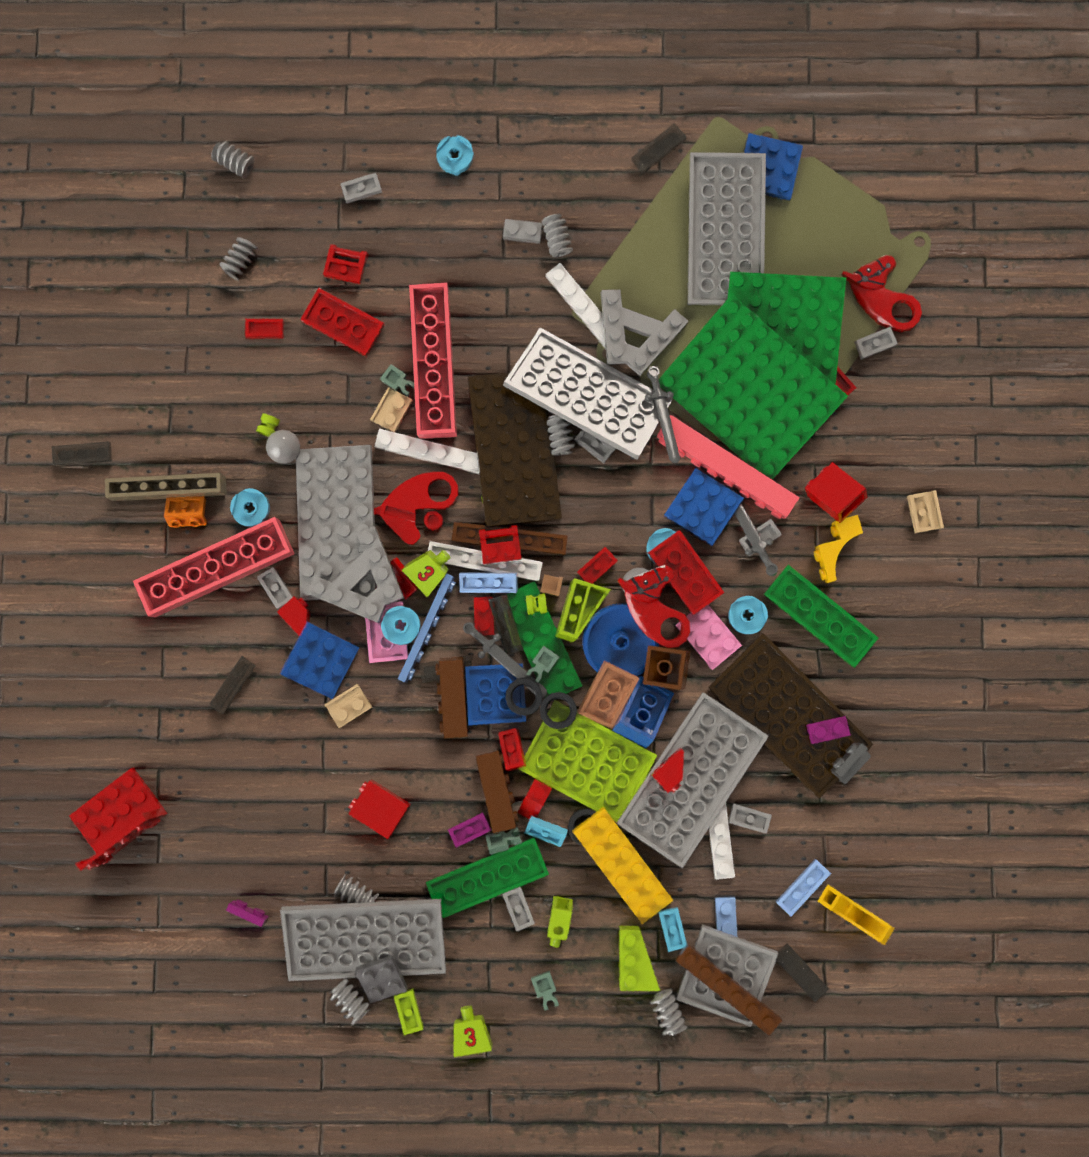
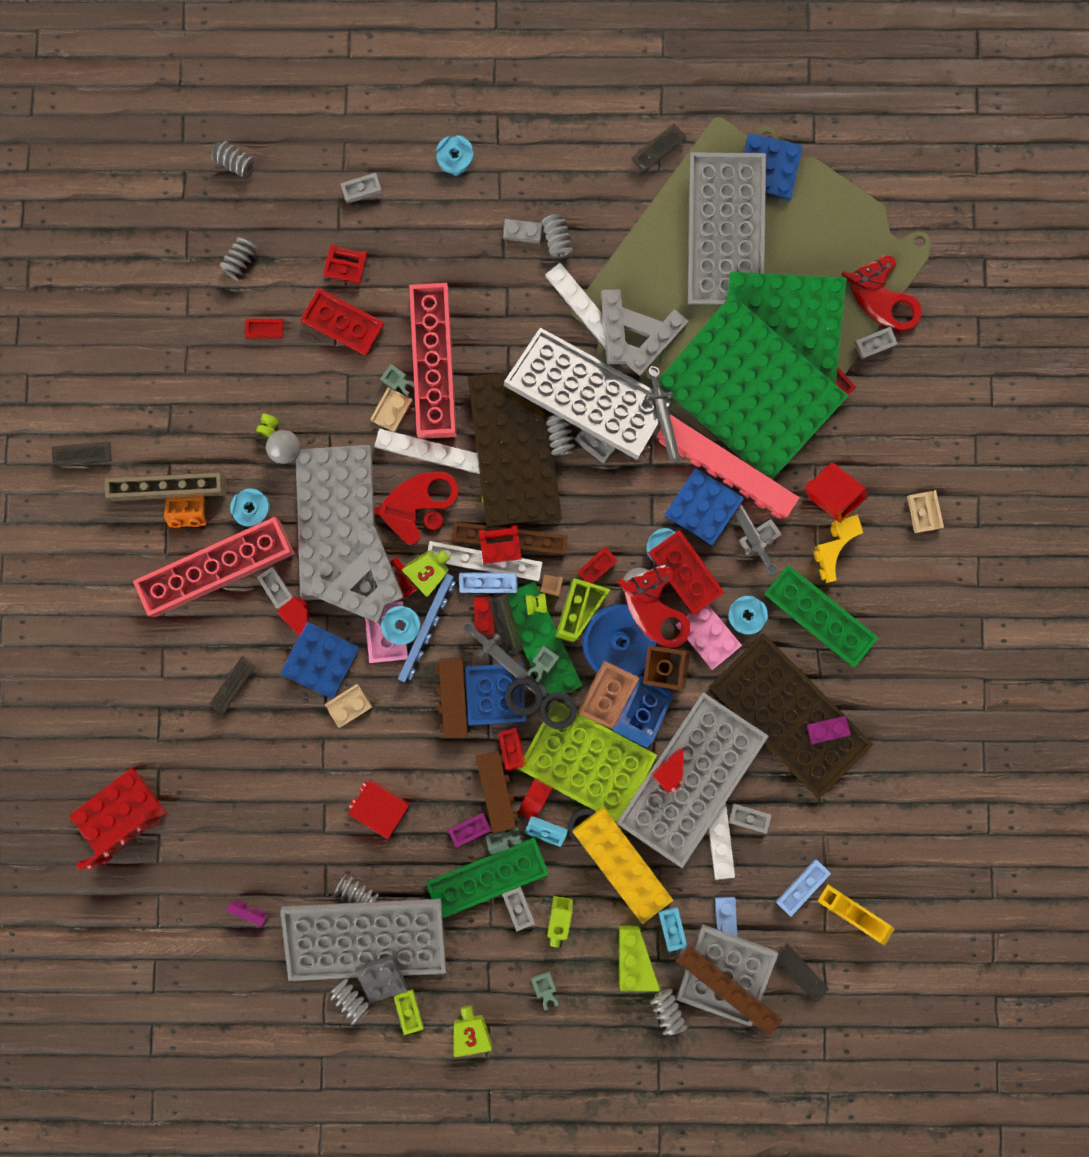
(851, 762): dark grey bracket -> none

